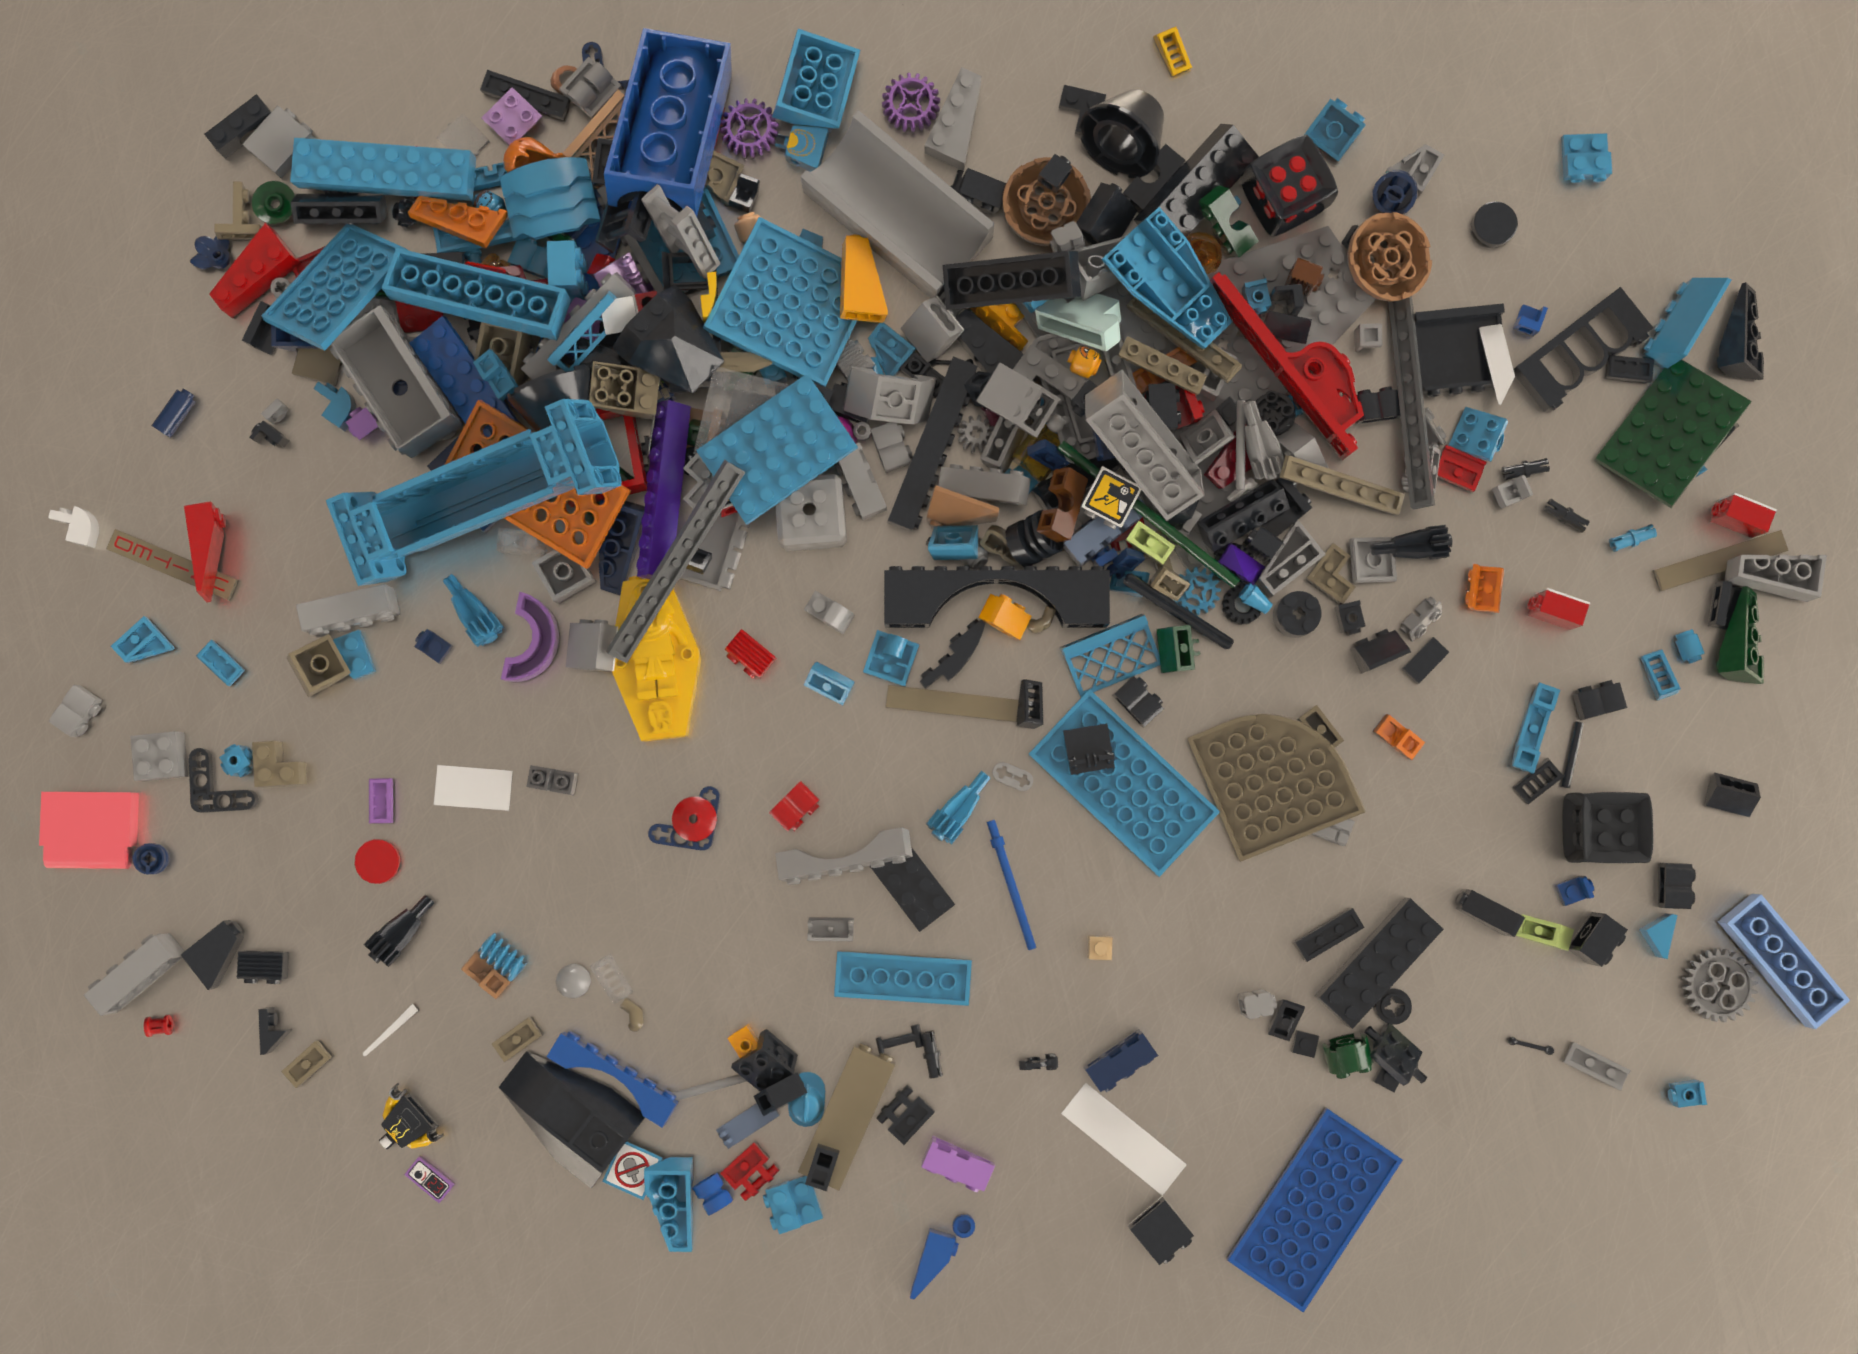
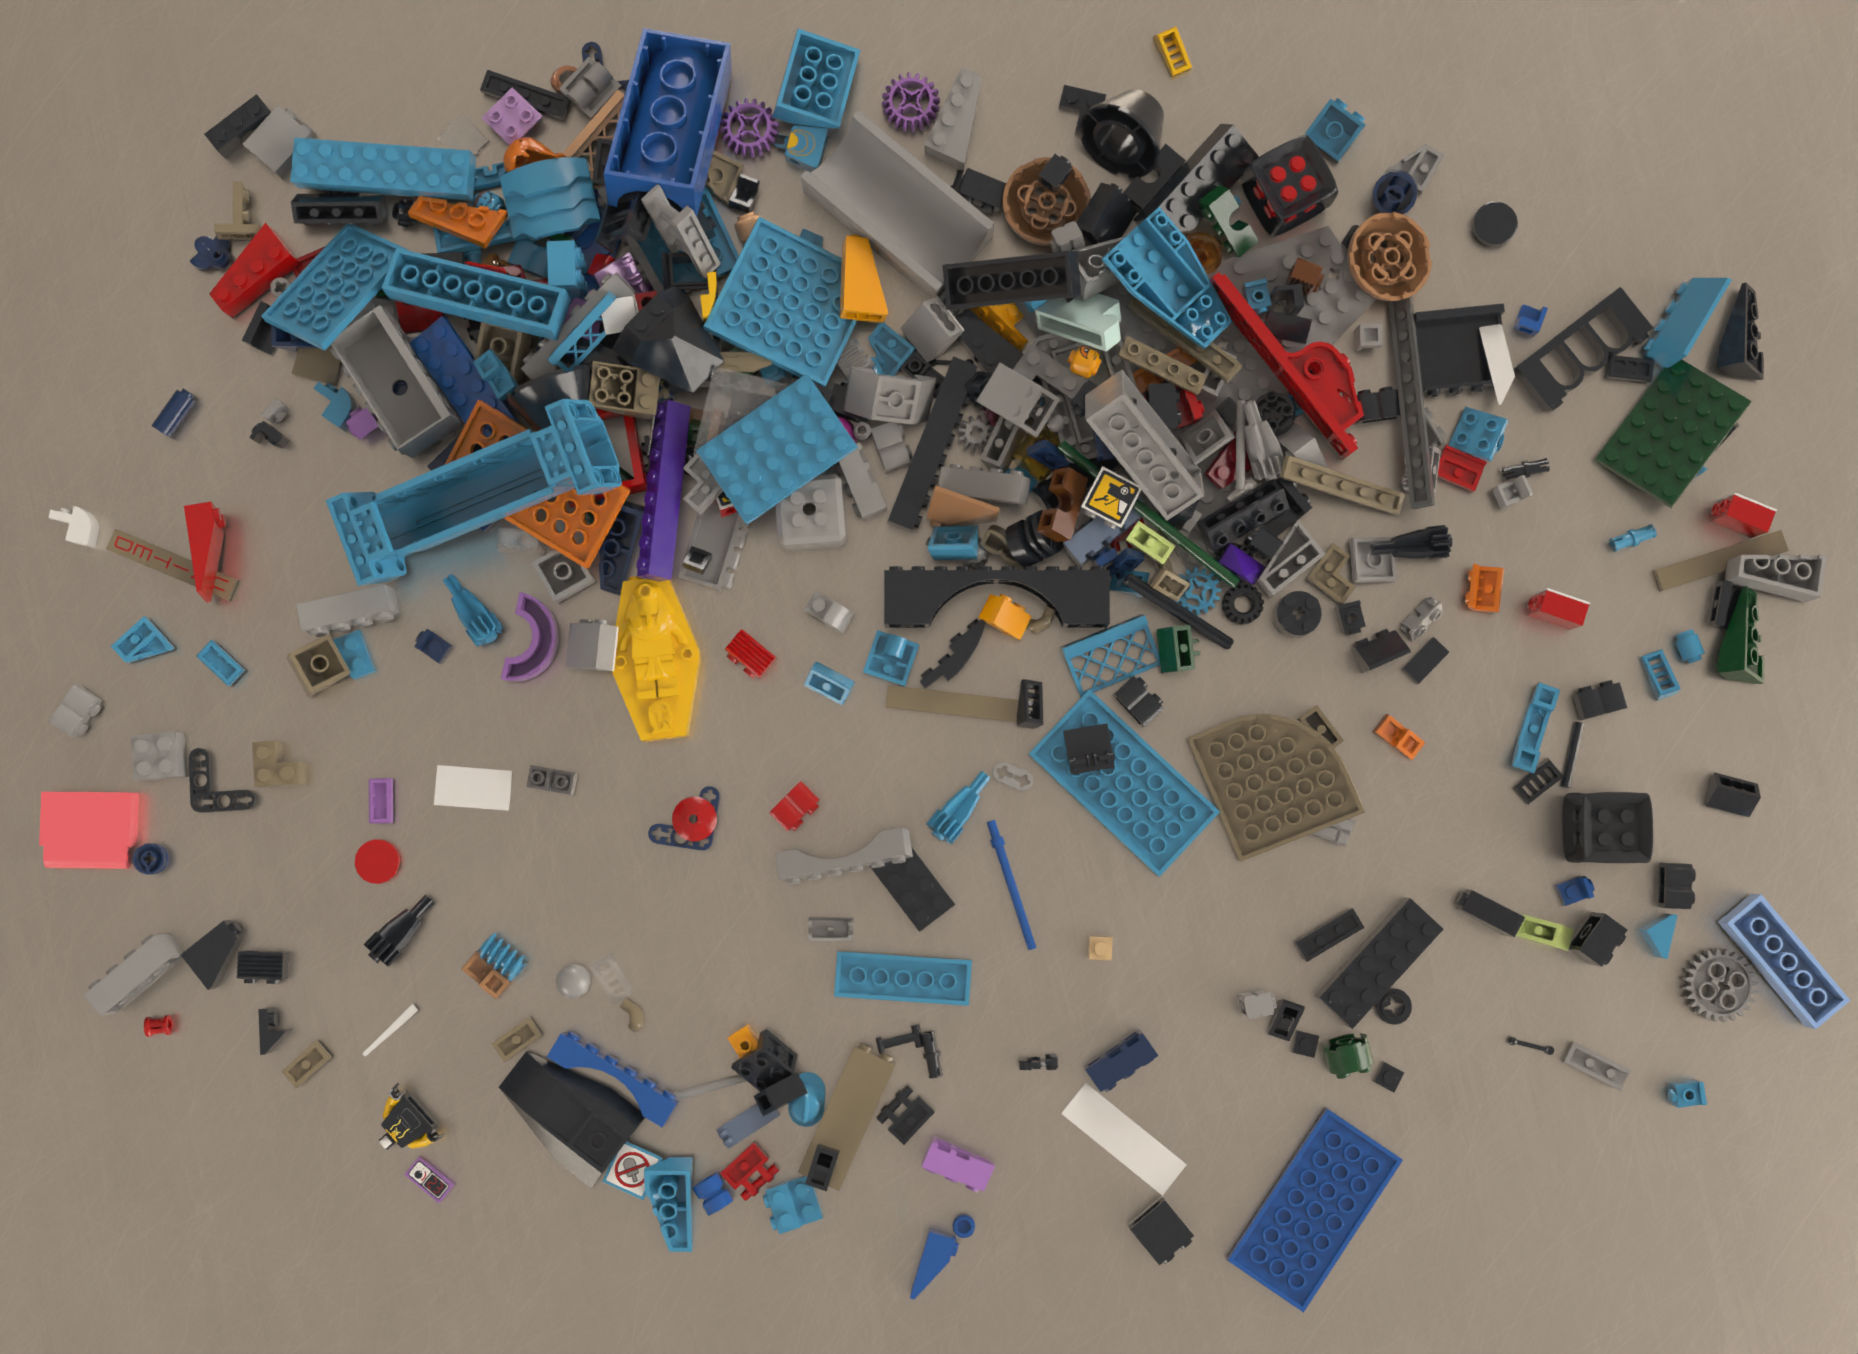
(244, 760): dark azure brick -> none
(266, 196): dark green dish -> none
(675, 561): dark grey plate -> none
(1255, 598): dark azure cone -> none
(1396, 1054): black plate -> none
(1566, 515): black pin -> none
(1586, 157): dark azure plate -> none

